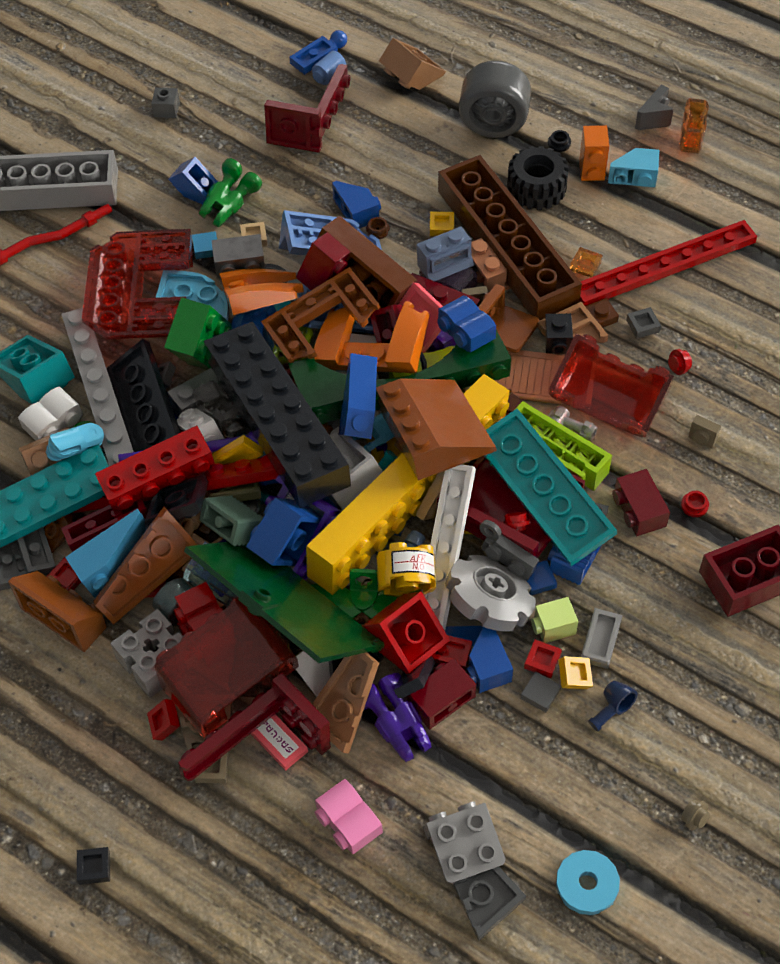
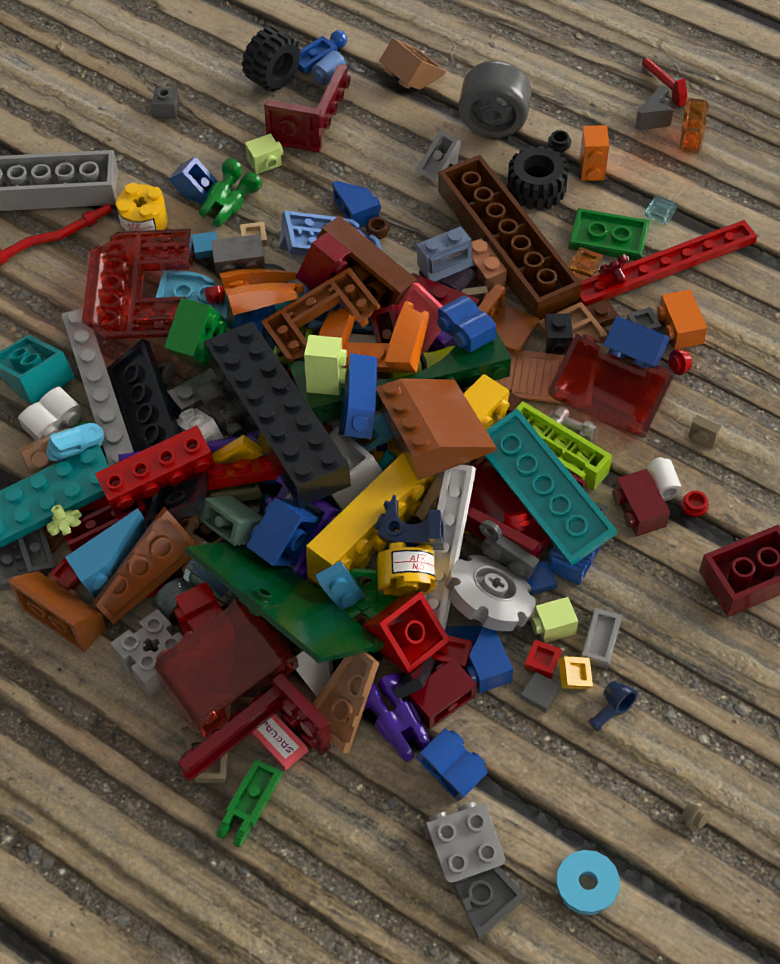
(63, 520): none -> yellowish green plant
(93, 865): black plate -> none
(141, 208): none -> yellow brick
(163, 719): red plate -> none
(214, 293): none -> red hinge
(250, 800): none -> green hinge
(264, 153): none -> yellowish green brick
(271, 58): none -> black tyre
(324, 365): none -> yellowish green brick
(340, 585): none -> dark azure plate
(348, 816): bright pink brick -> none
(425, 533): none -> dark blue tile
(439, 155): none -> light grey slope
(441, 222): yellow plate -> none
(452, 764): none -> blue brick
(609, 234): none -> green tile
(615, 267): none -> dark red plant
(635, 168): medium azure slope -> none
(636, 341): none -> blue brick
(661, 209): none -> clear light blue tile
(665, 478): none -> white brick
(678, 87): none -> red piece
(682, 319): none -> orange brick

